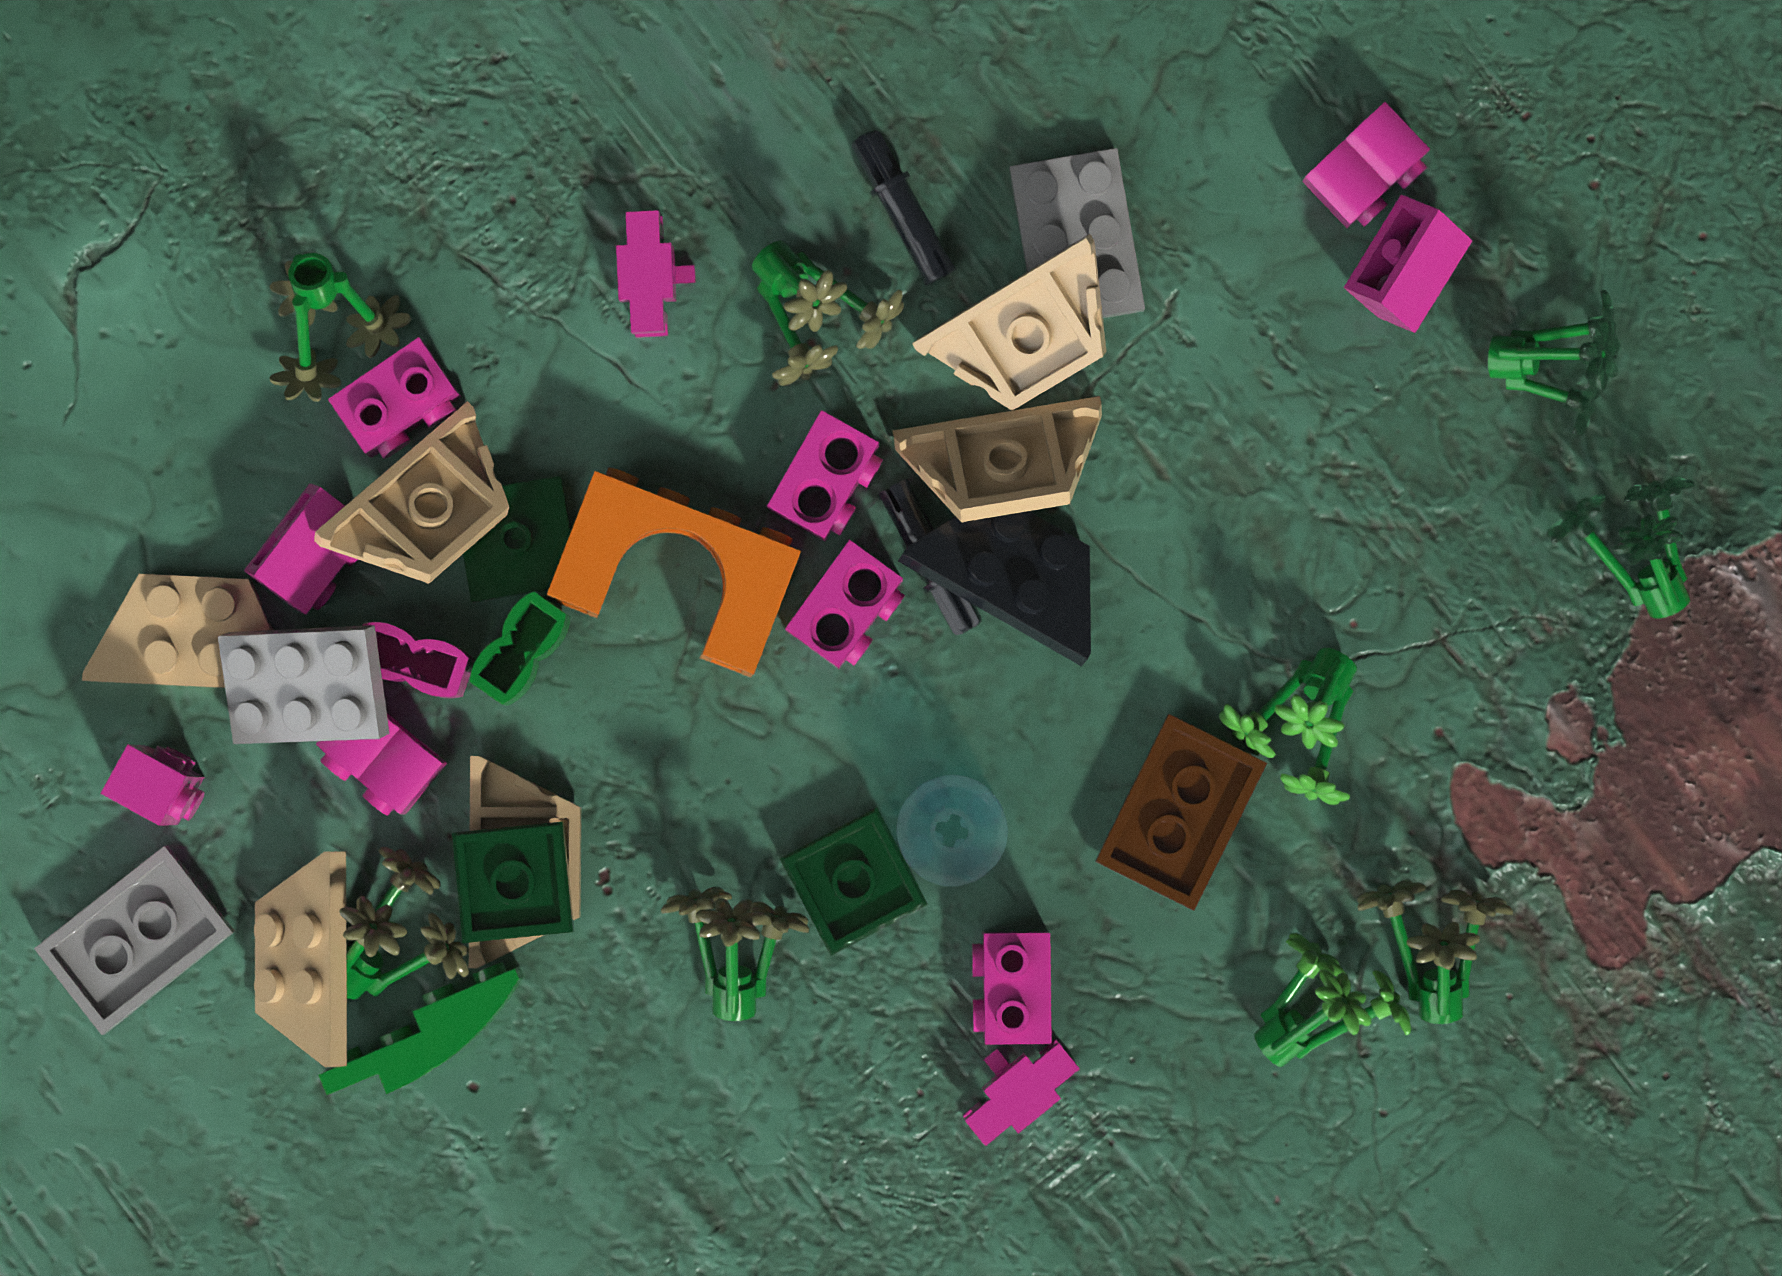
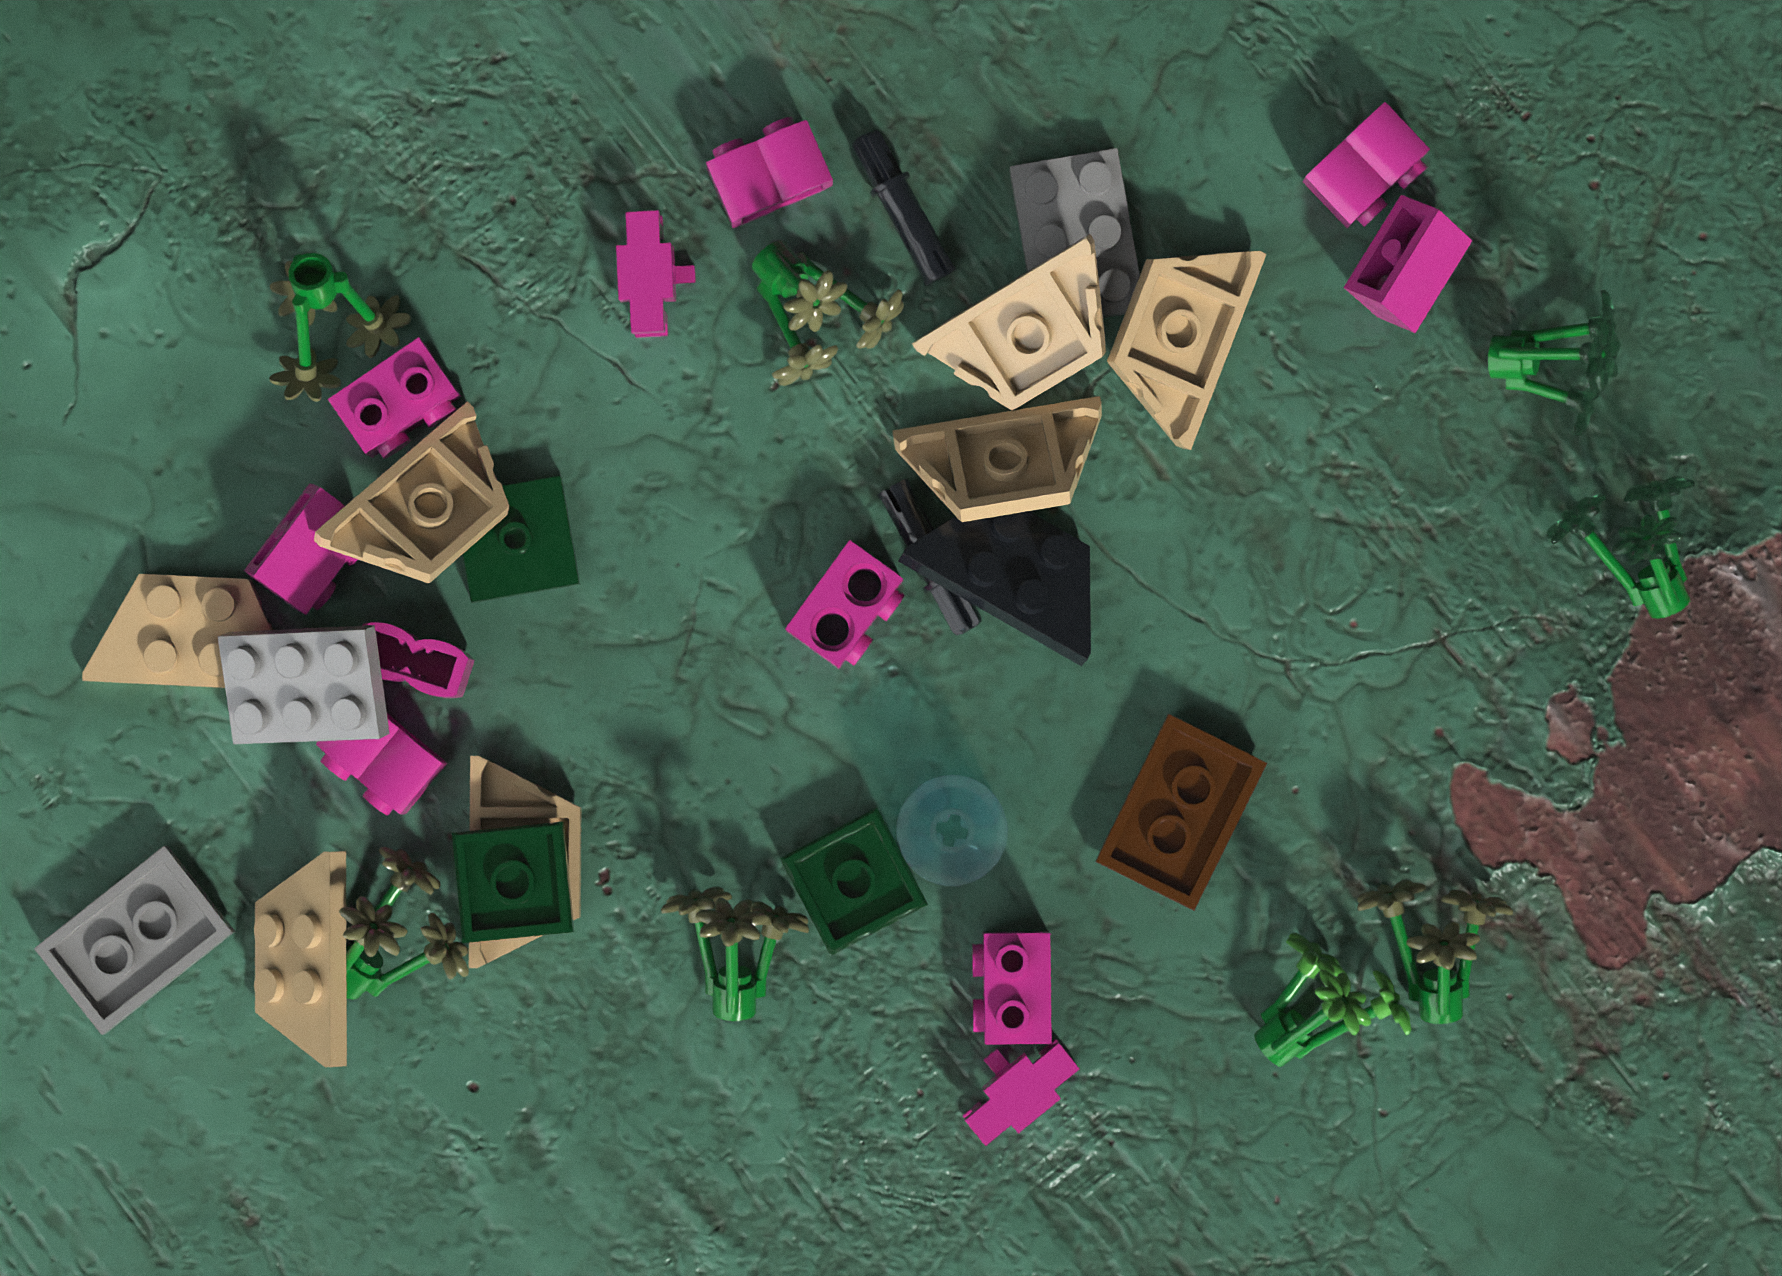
(156, 784): dark pink brick -> none
(446, 1027): green slope -> none
(512, 661): green brick -> none
(751, 565): orange arch -> none
(768, 172): none -> dark pink brick
(812, 470): dark pink brick -> none
(1182, 334): none -> tan wing
(1326, 684): plant -> none

